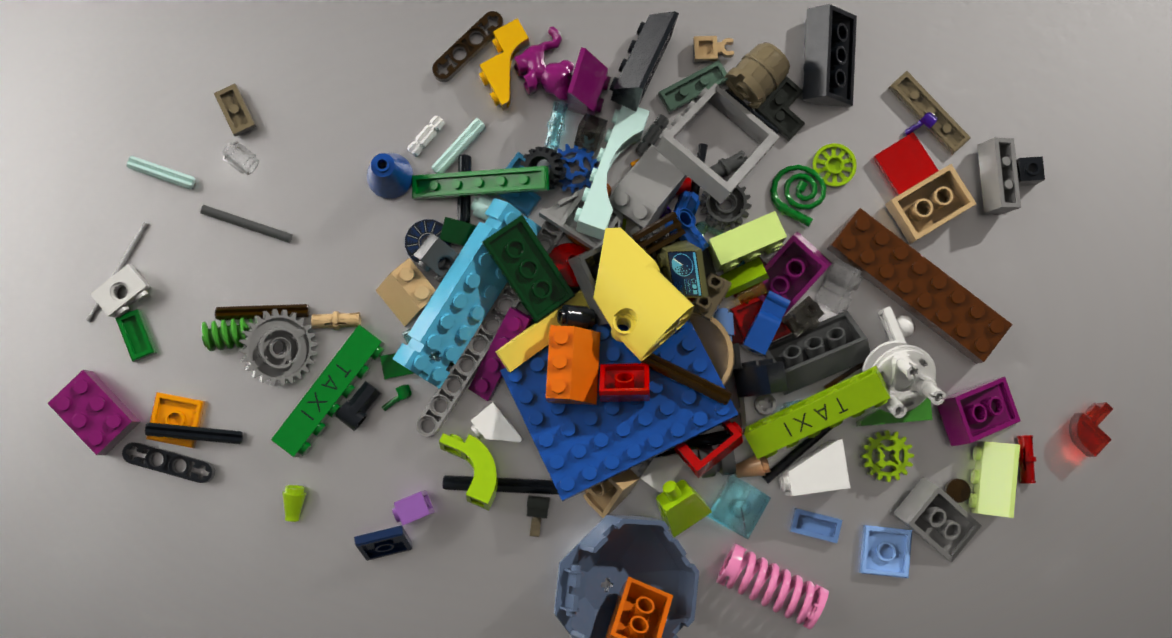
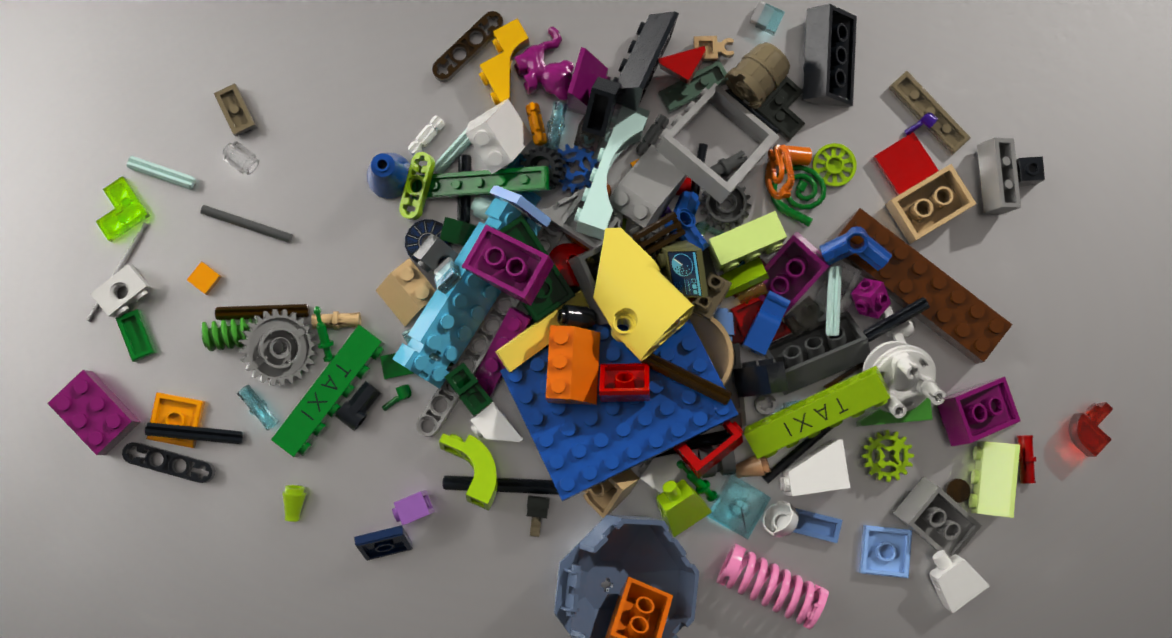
(127, 212): none -> clear neon green plate
(204, 278): none -> light orange tile
(257, 407): none -> clear light blue pin
(325, 343): none -> green piece
(411, 178): none -> lime beam
(447, 275): none -> clear light blue piece
(468, 389): none -> dark green slope
(498, 135): none -> white slope
(508, 264): none -> magenta slope
(522, 204): none -> light blue tile
(536, 124): none -> light orange axle
(601, 106): none -> black piece
(683, 64): none -> red slope
(702, 486): none -> green piece
(767, 17): none -> clear light blue piece
(780, 519): none -> white hair
(789, 156): none -> orange piece
(833, 300): none -> light aqua axle
(868, 250): none -> blue piece
(871, 298): none -> magenta brick
(896, 319): none -> black axle
(955, 580): none -> white torso

